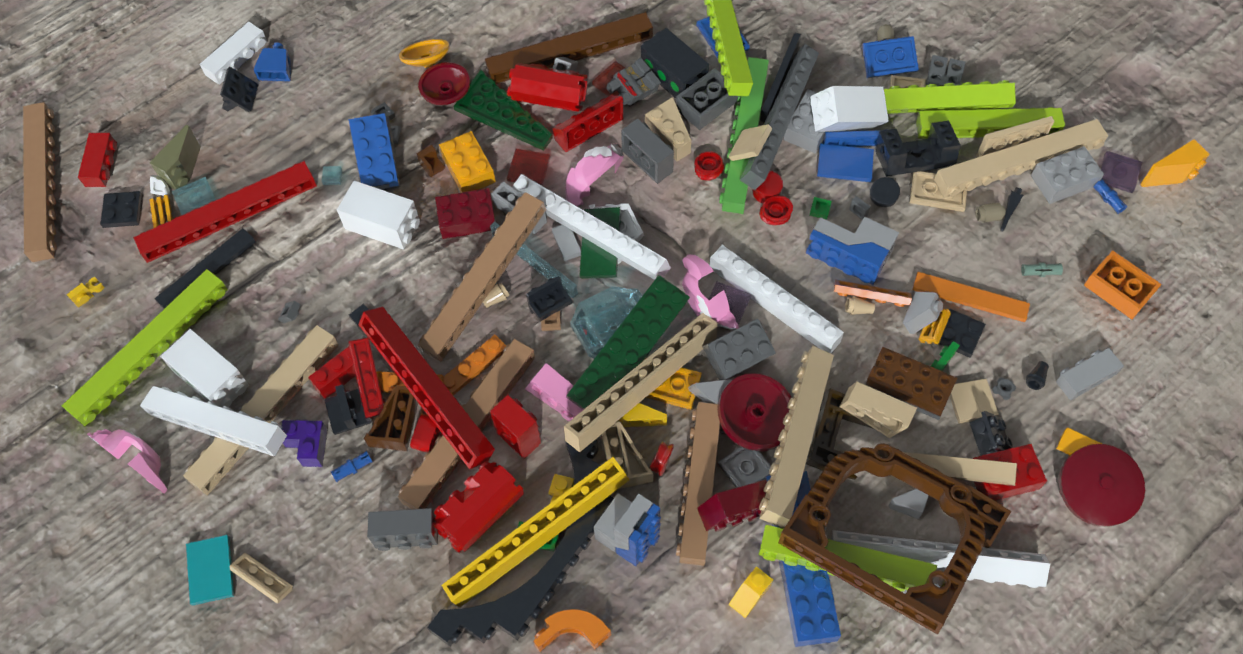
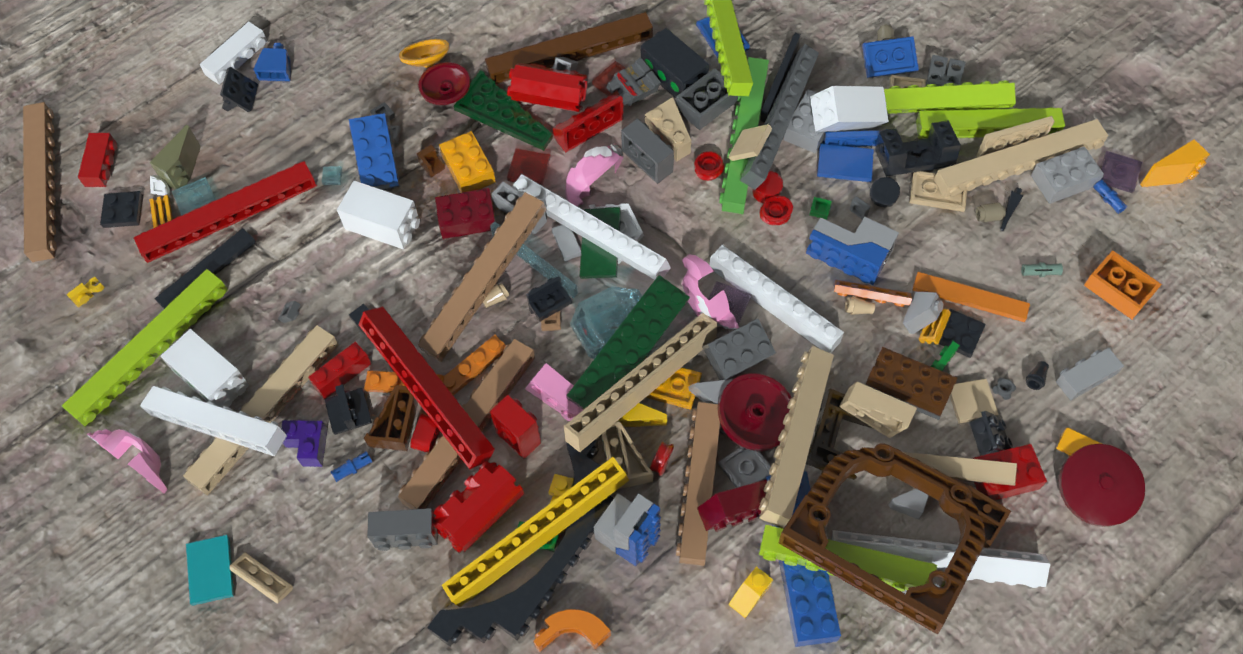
(366, 377): red tile -> none

